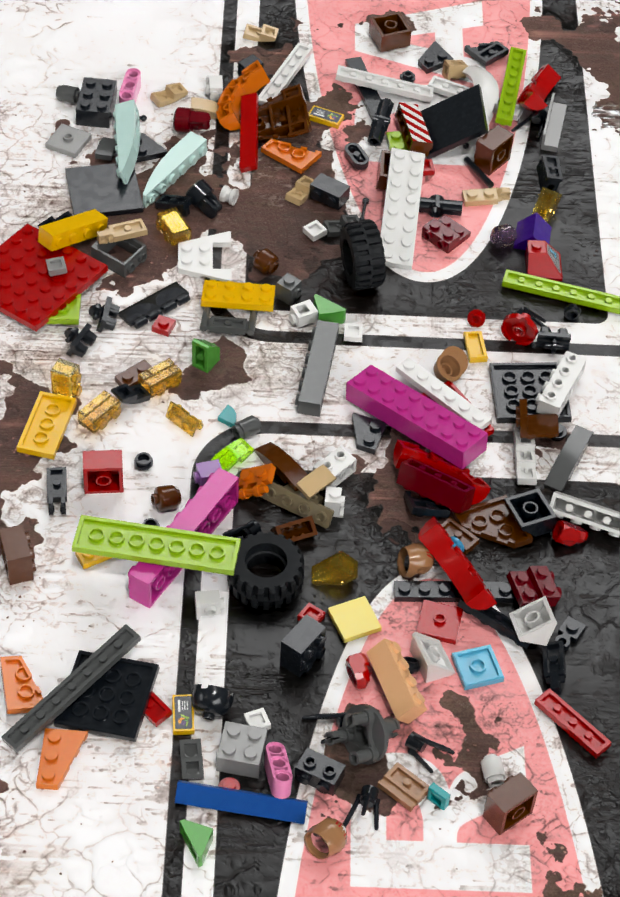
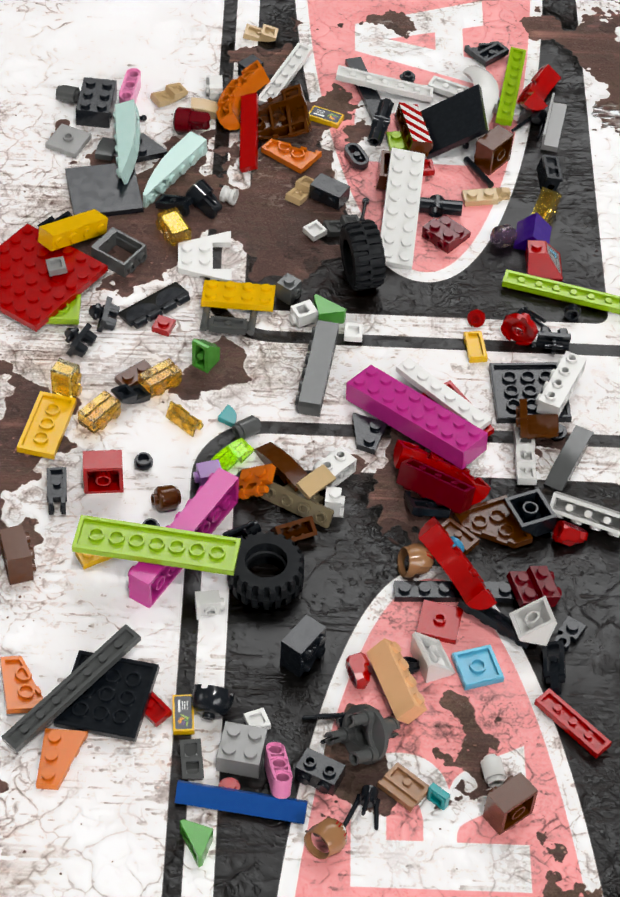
(122, 231): tan hinge -> none
(265, 261): reddish brown head -> none
(311, 611): tile -> none
(335, 570): clear yellow slope -> none
(354, 619): light yellow tile -> none
(390, 31): reddish brown brick -> none
(418, 743): black plant -> none
(433, 58): wing -> none
(450, 364): medium nougat piece -> none
(453, 69): tan brick -> none

